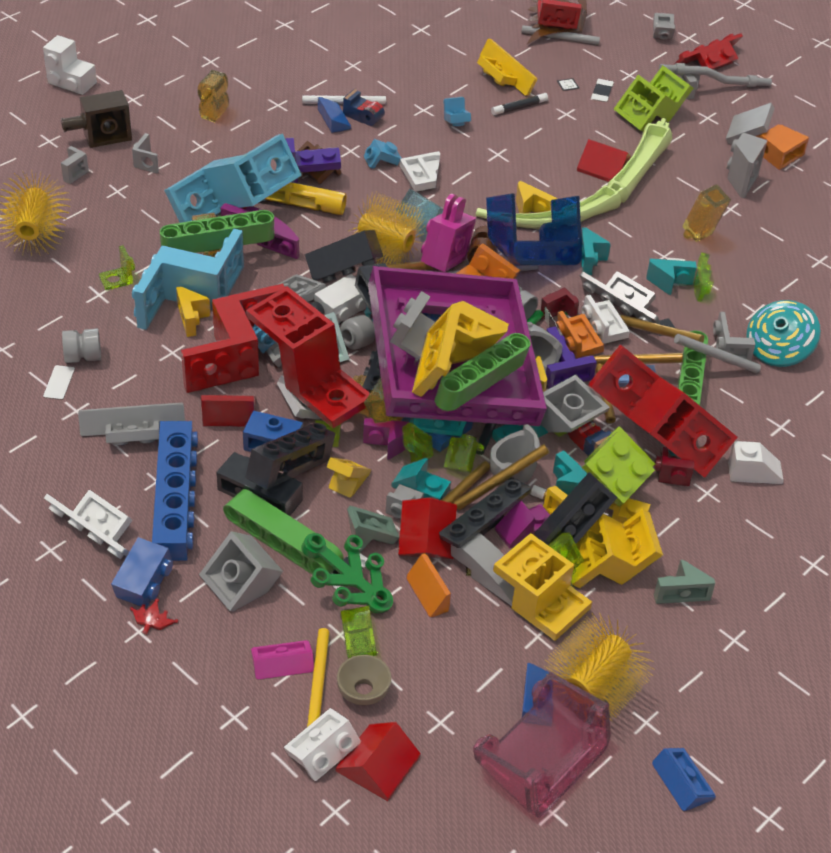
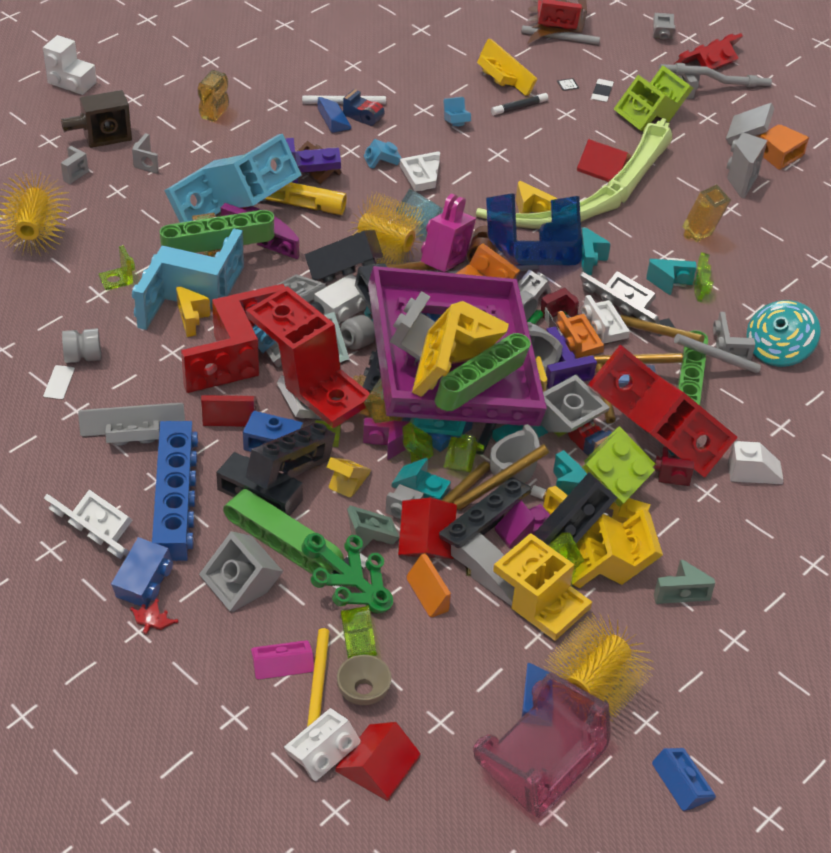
(535, 283): none -> light grey bracket

